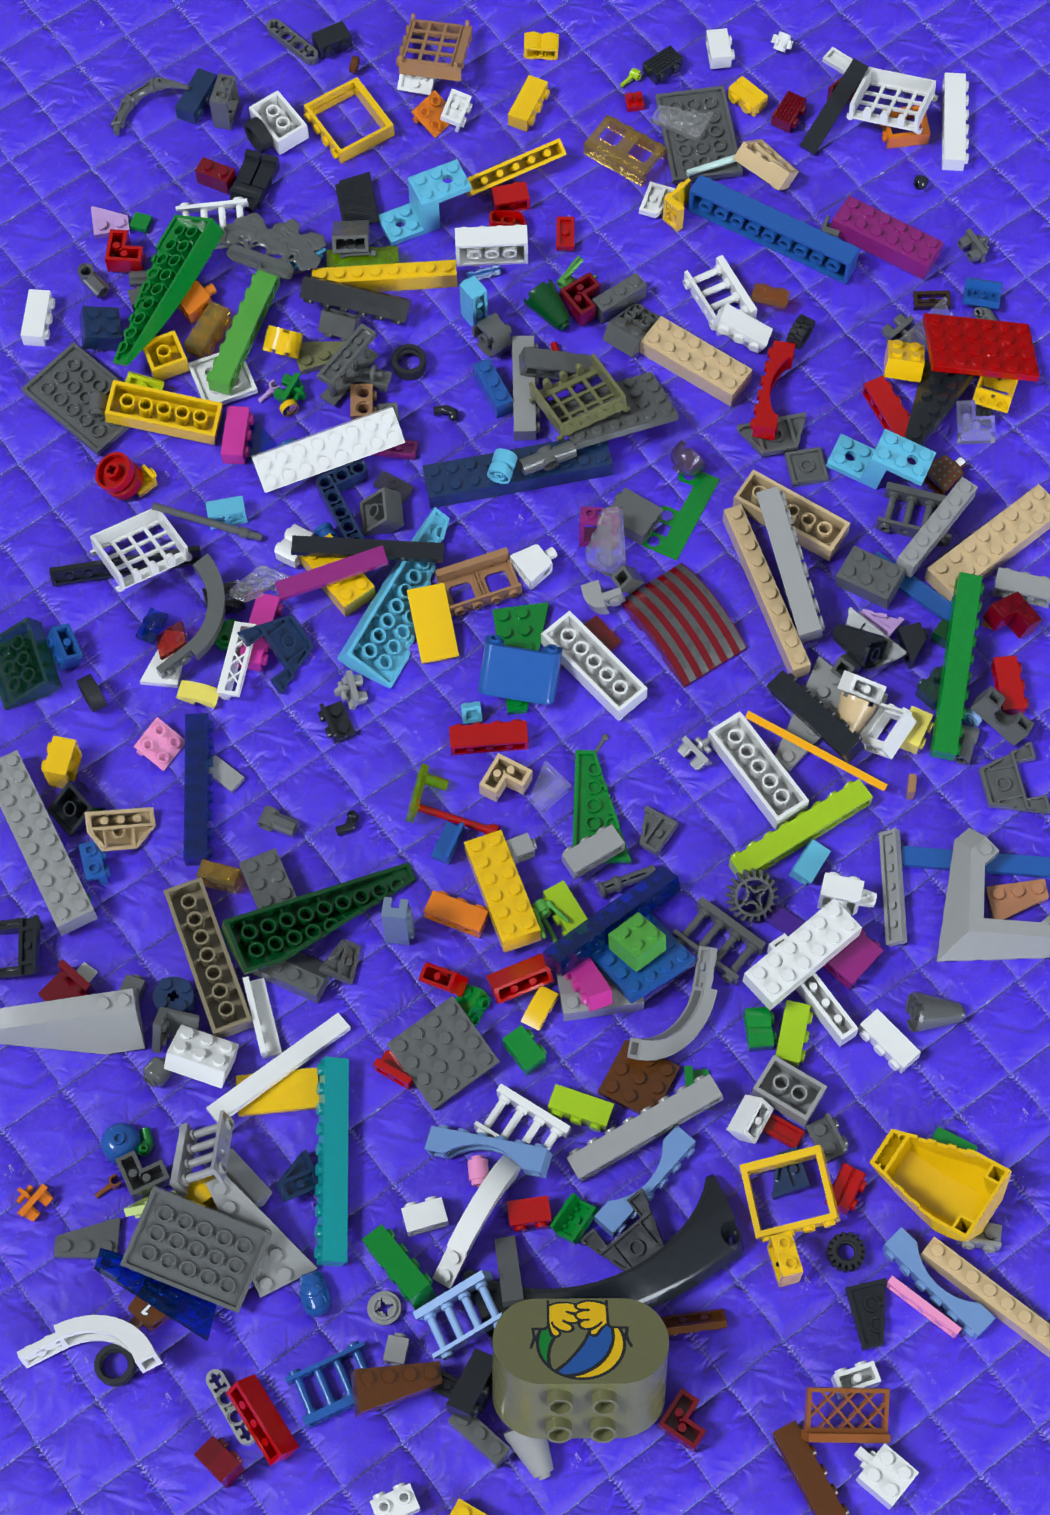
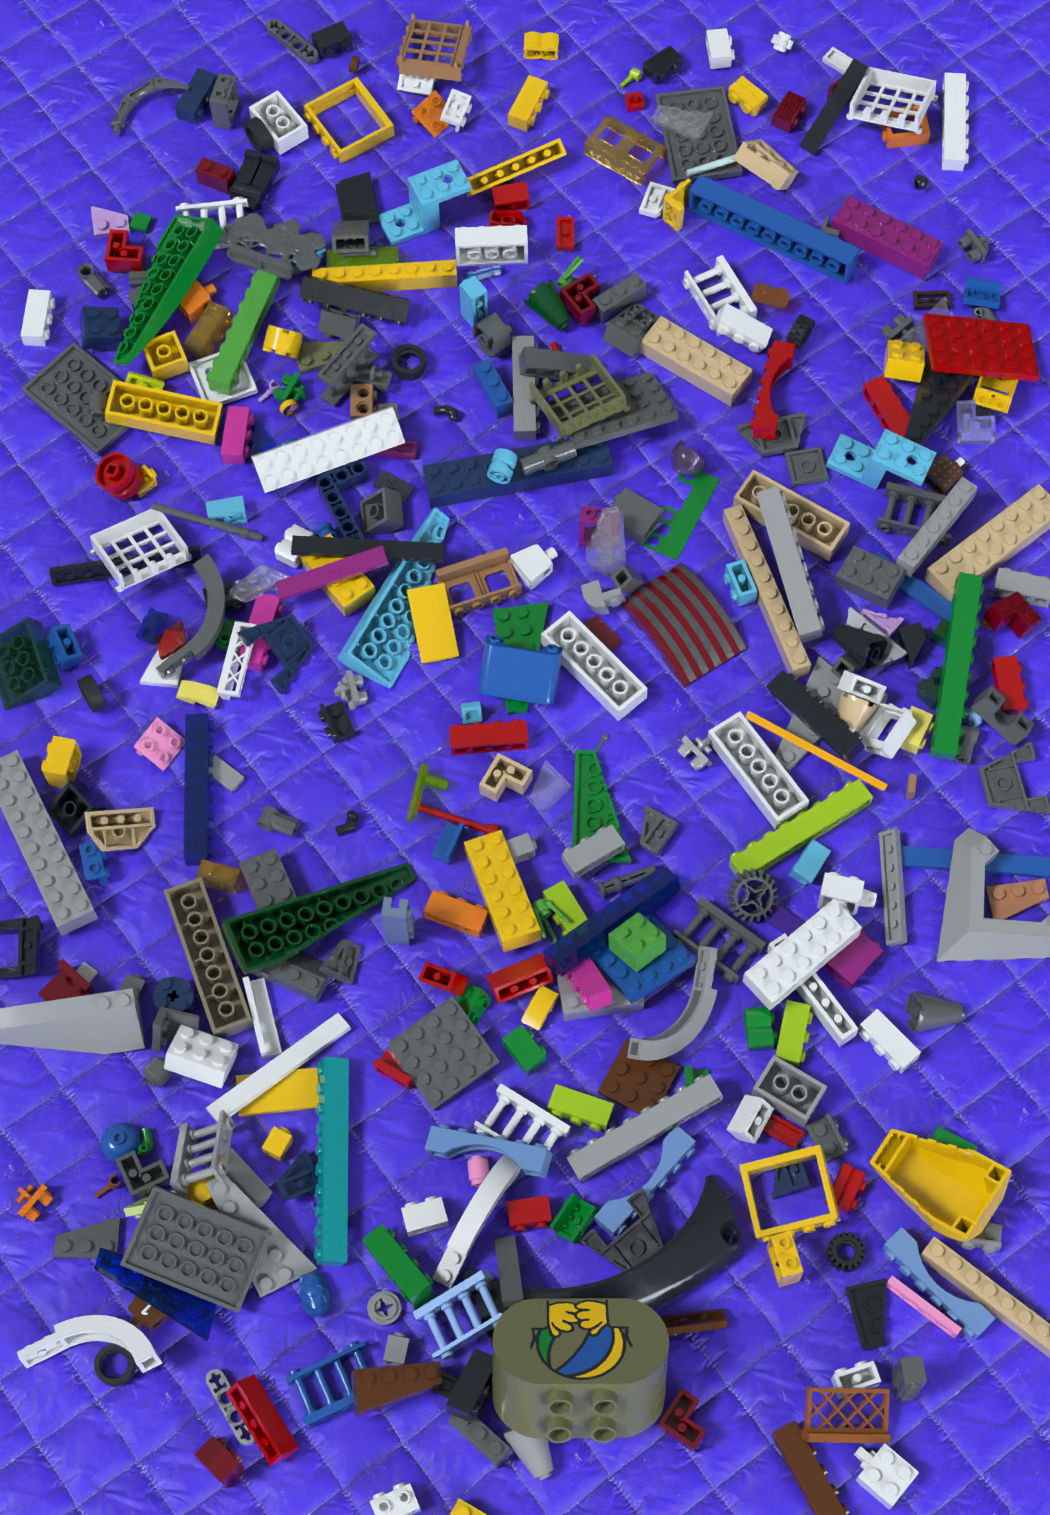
(278, 1143): none -> yellow brick
(740, 582): none -> medium azure brick
(908, 1378): none -> dark grey brick

